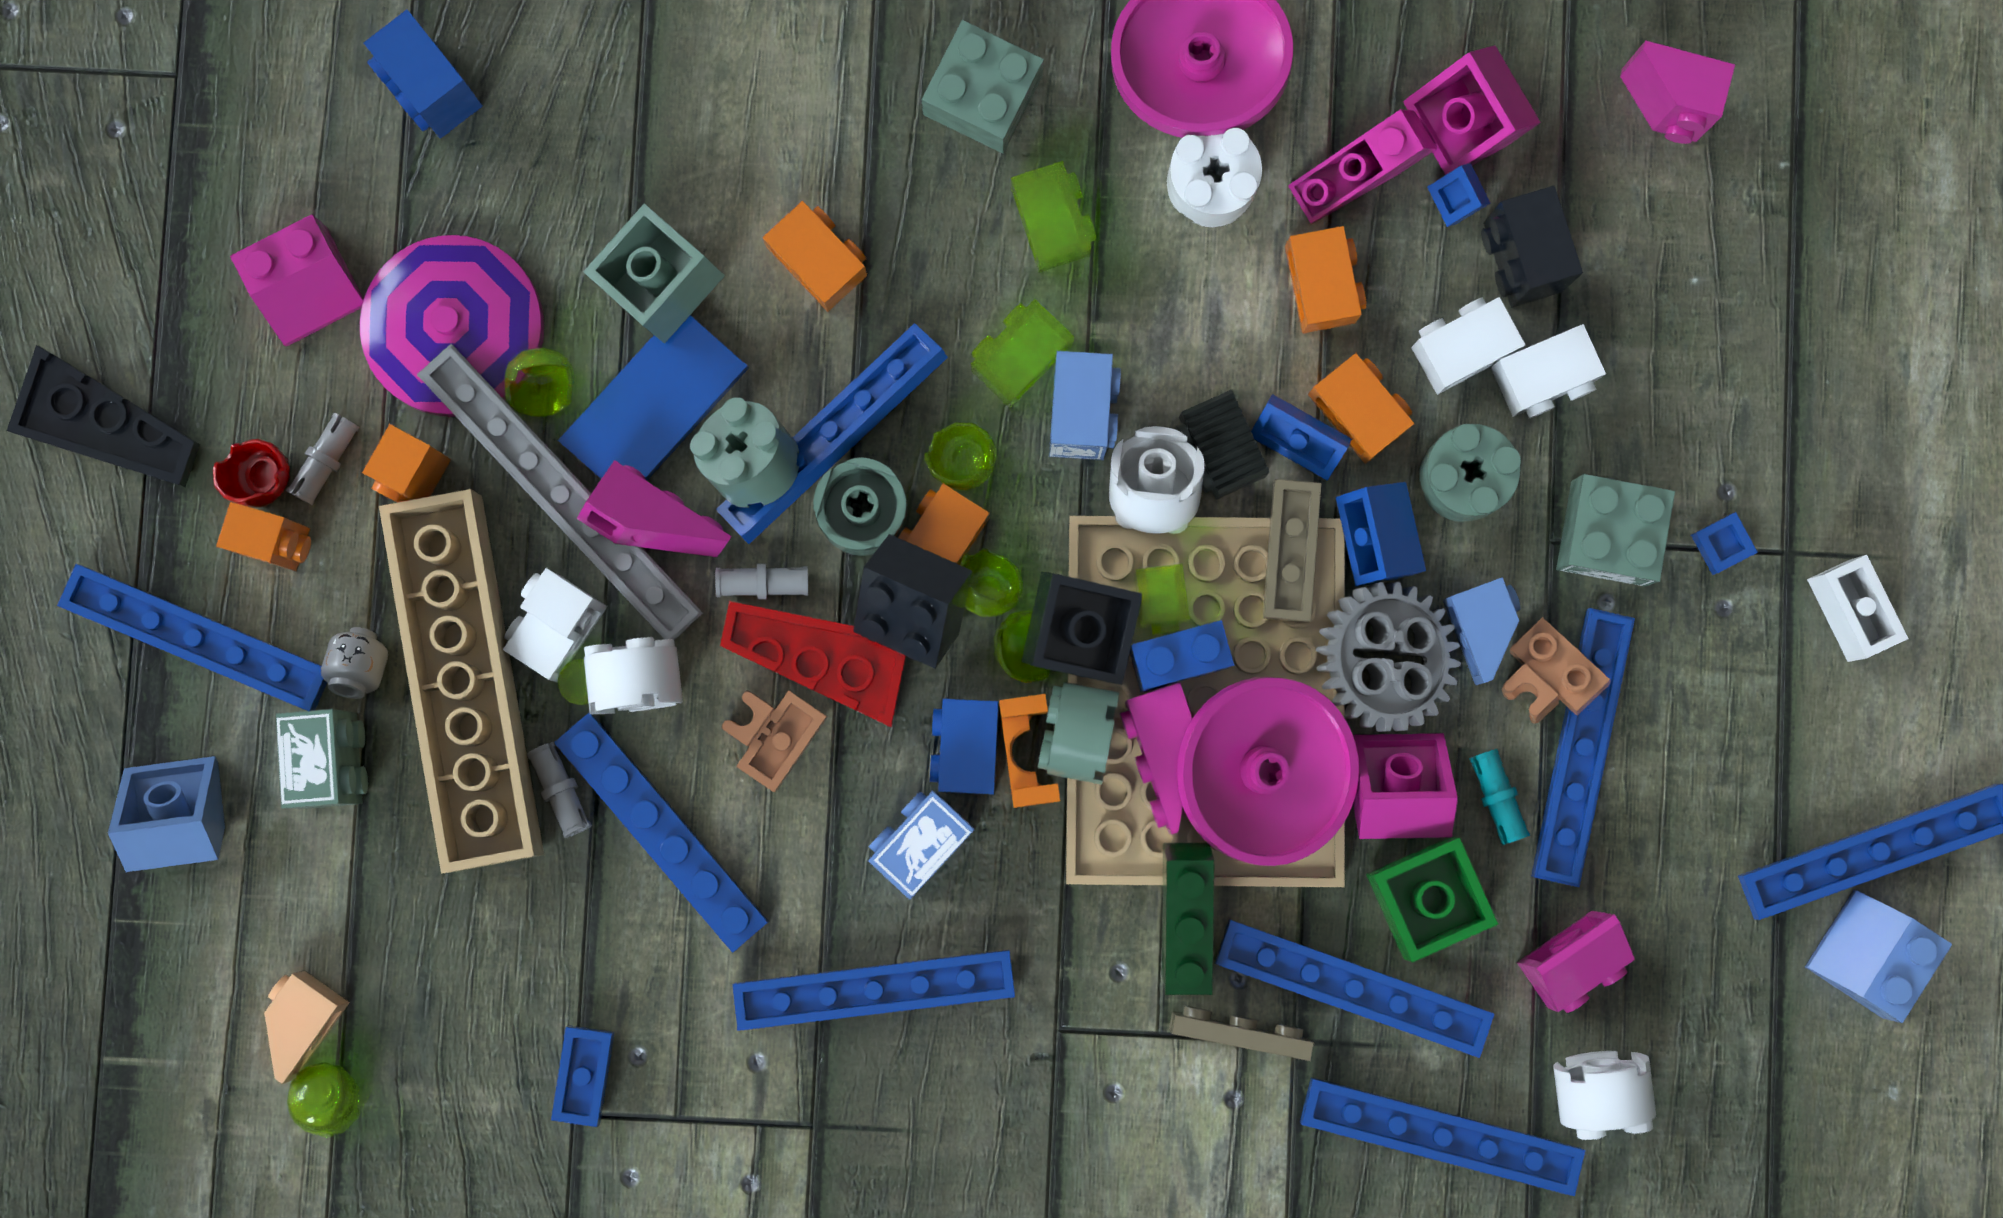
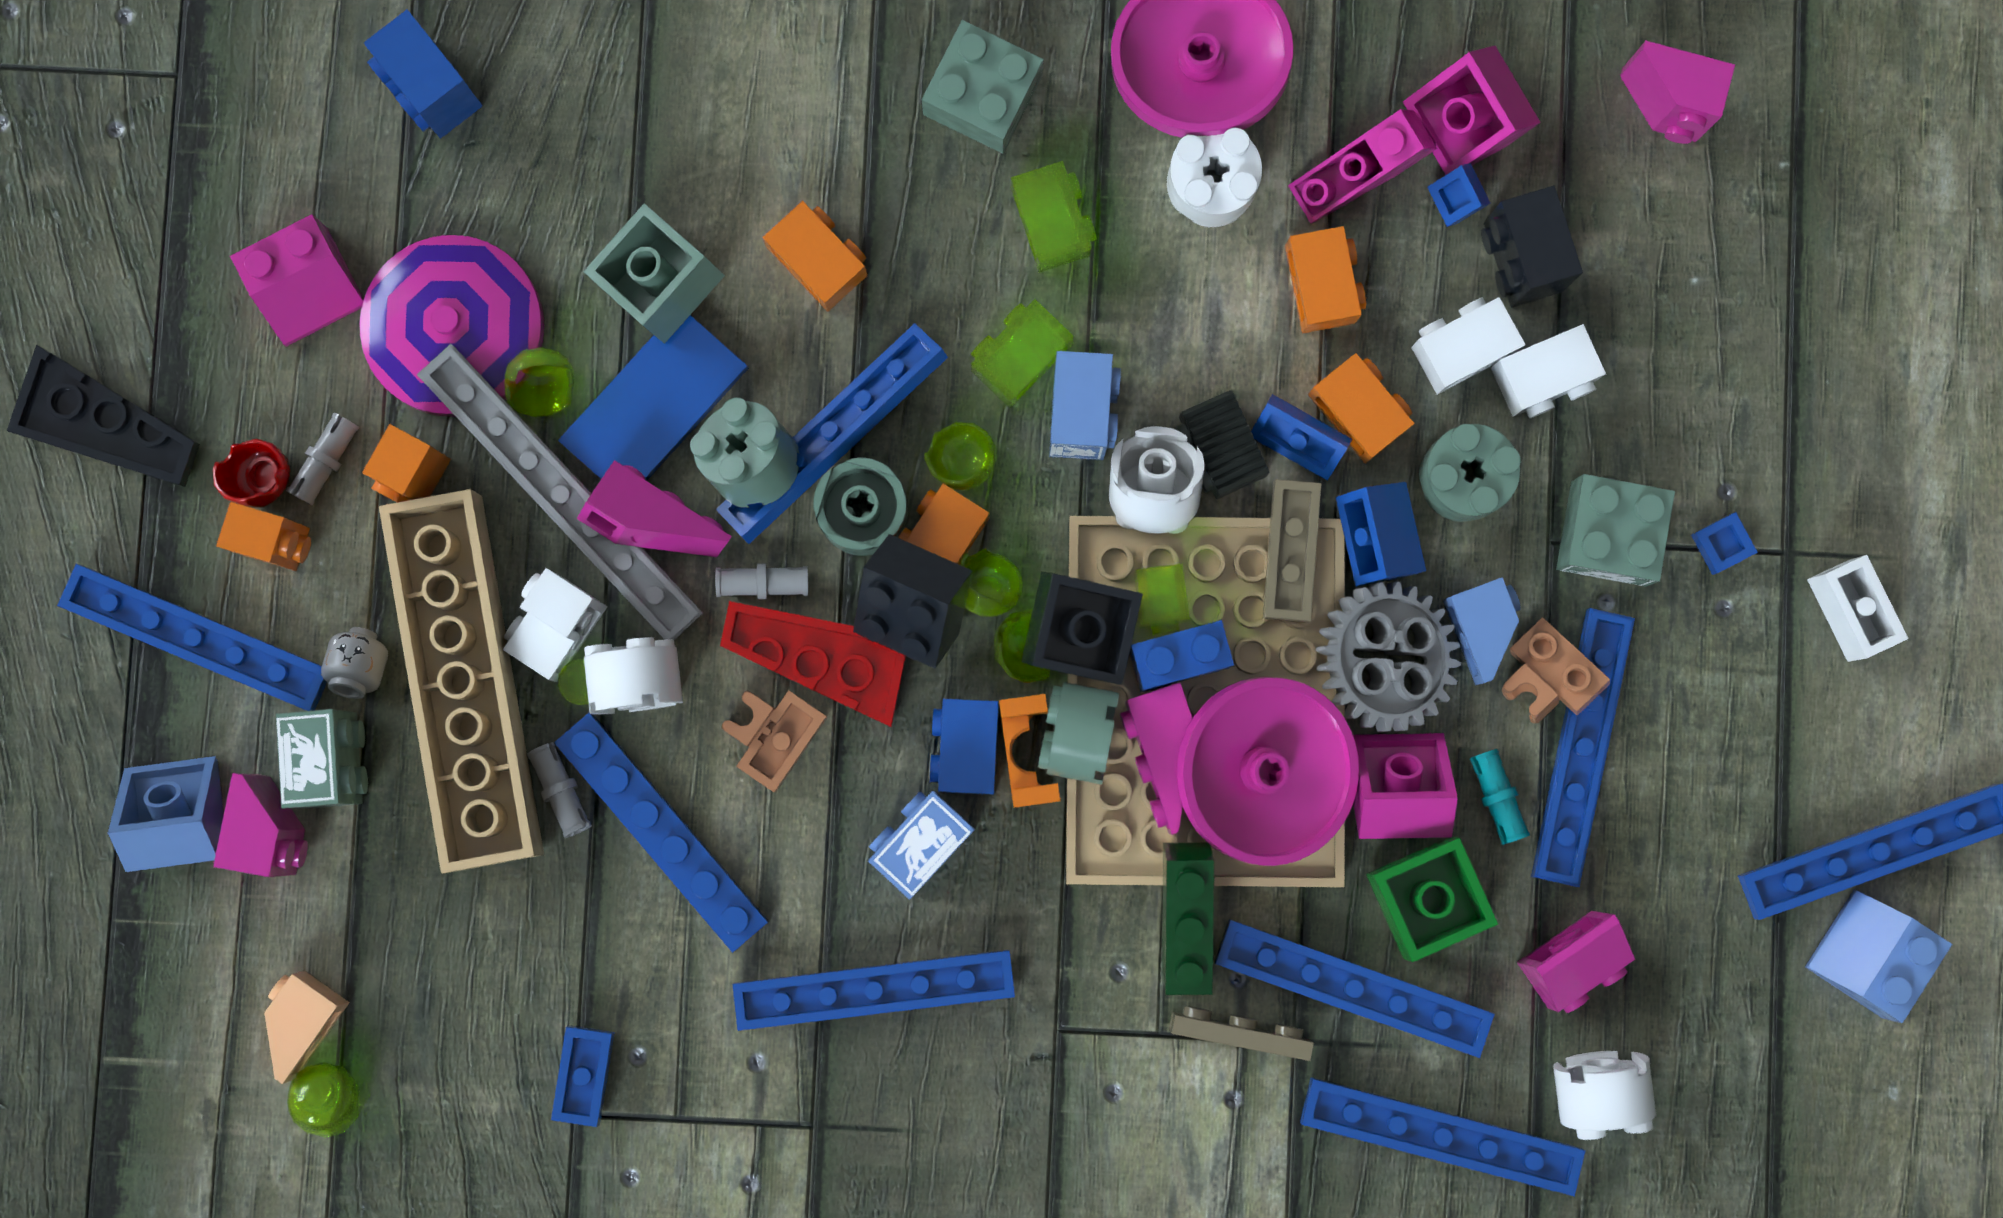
(257, 832): none -> dark pink slope

